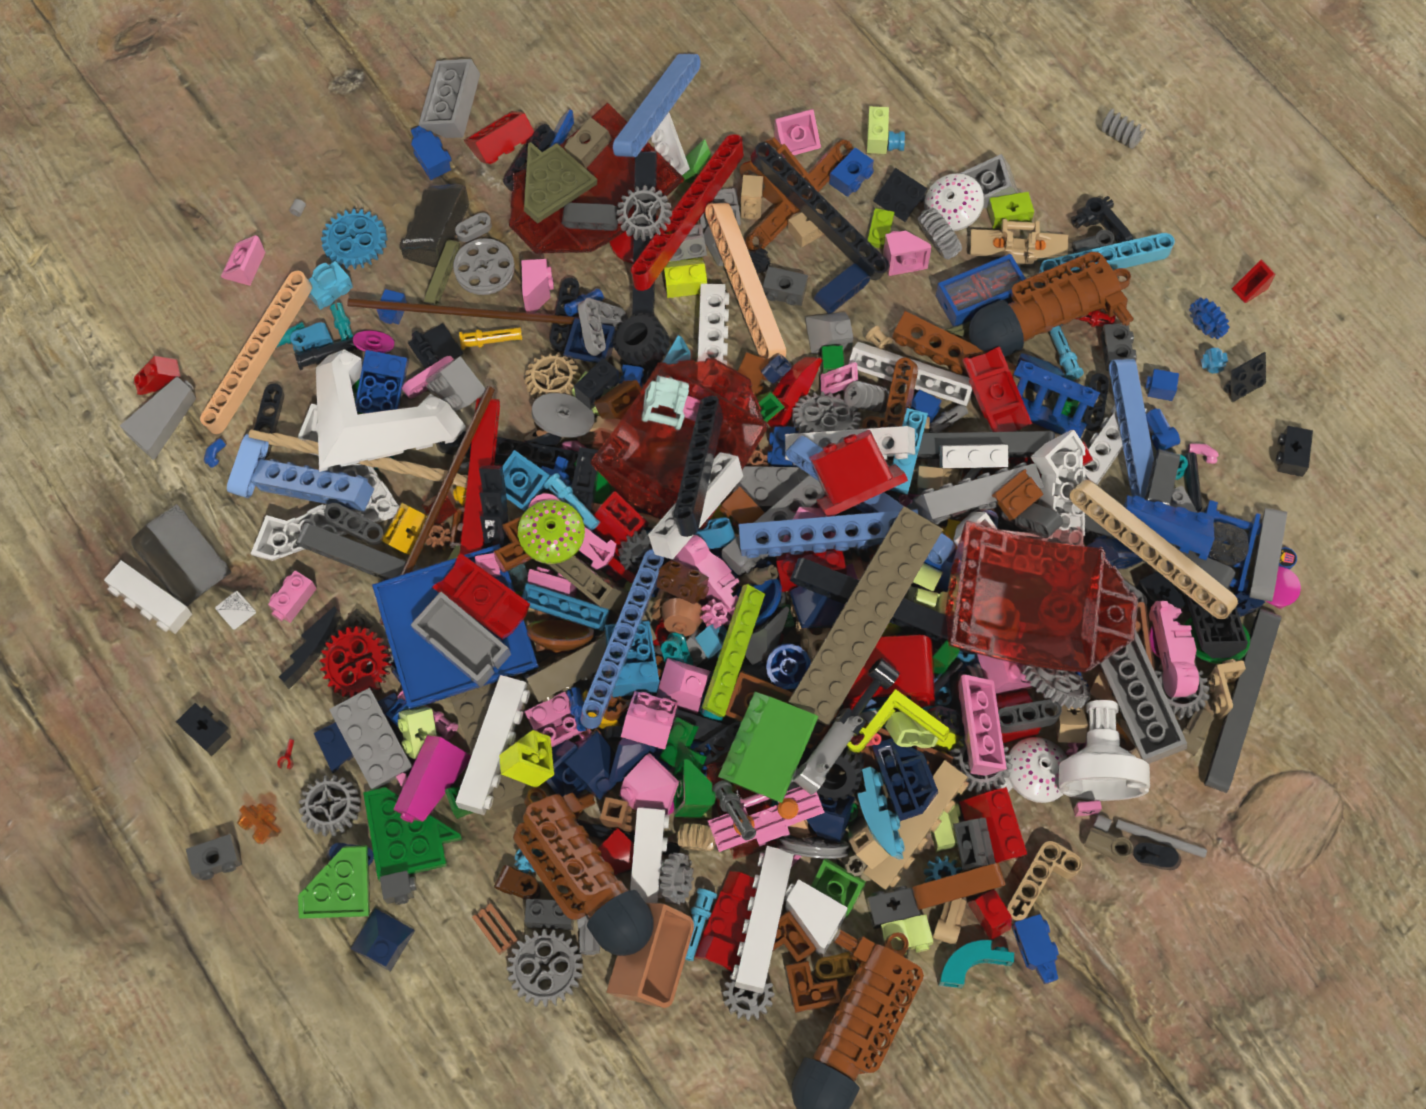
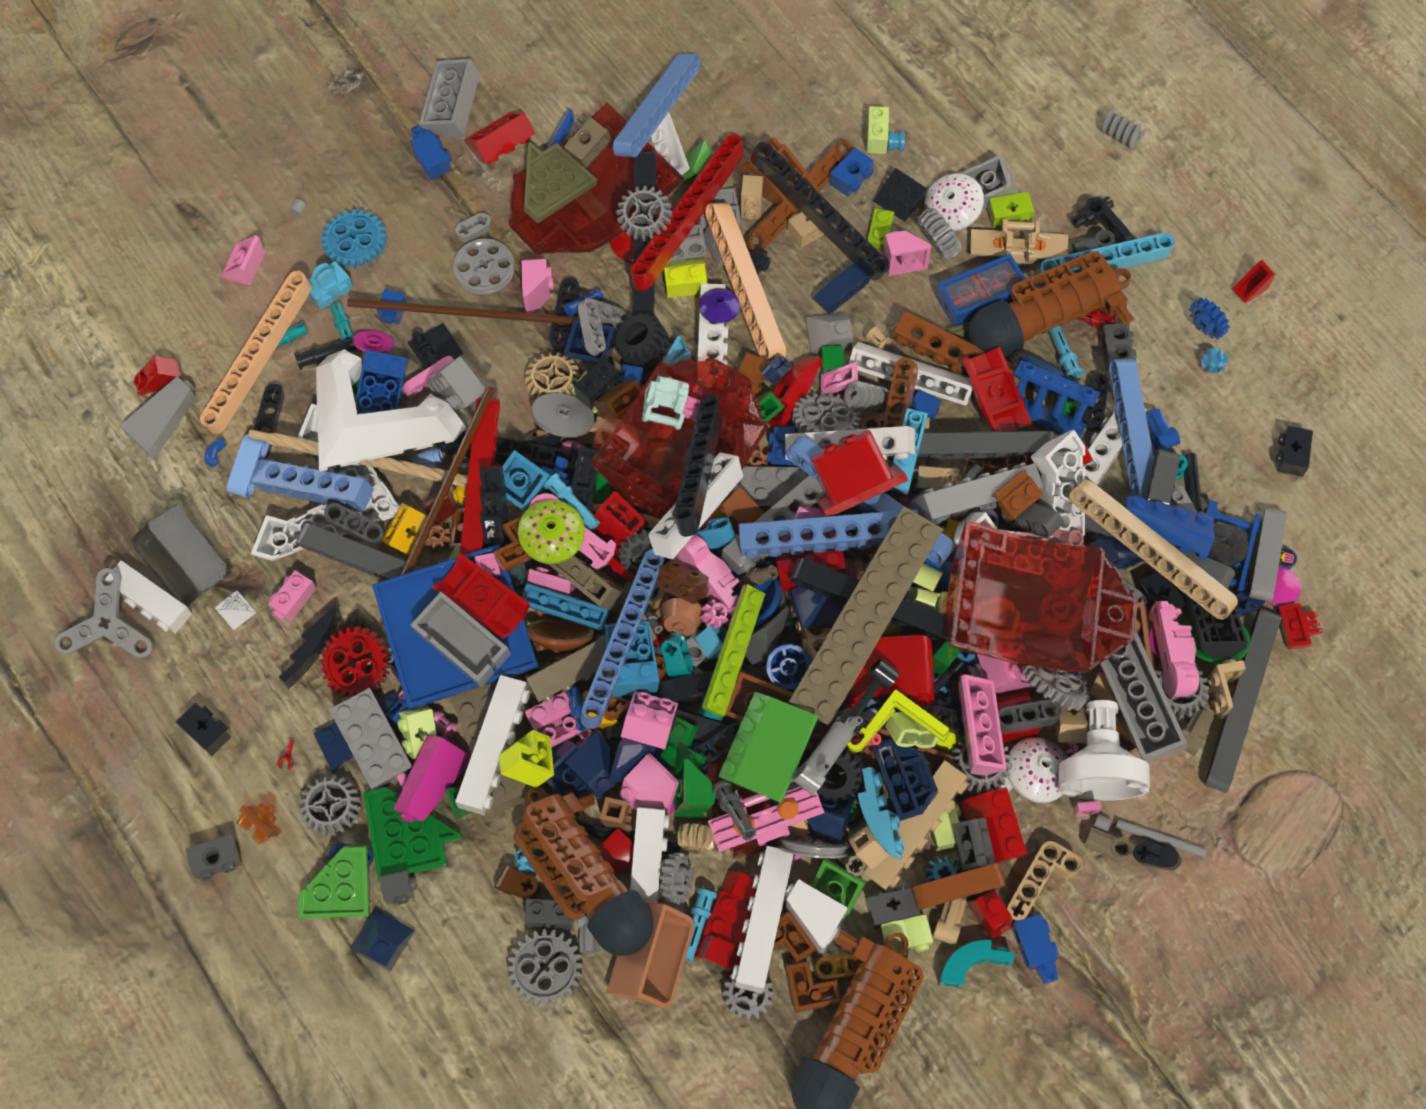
(106, 607): none -> light grey piece
(311, 336): dark azure piece -> none
(430, 458): none -> light blue cone
(434, 223): clear smoke windscreen -> none
(442, 273): olive beam -> none
(480, 338): yellow pin -> none
(484, 913): nougat tile -> none
(541, 138): black beam -> none
(590, 216): dark grey beam -> none
(653, 622): none -> light grey bar
(683, 685): bright pink slope -> none
(719, 312): none -> dark purple dish
(779, 278): dark grey brick -> none
(798, 132): bright pink slope -> none
(956, 413): light grey pin -> none
(973, 456): white brick -> none
(1162, 384): blue brick -> none
(1210, 453): bright pink arm -> none
(1247, 377): black hinge -> none
(1298, 626): none -> red hinge

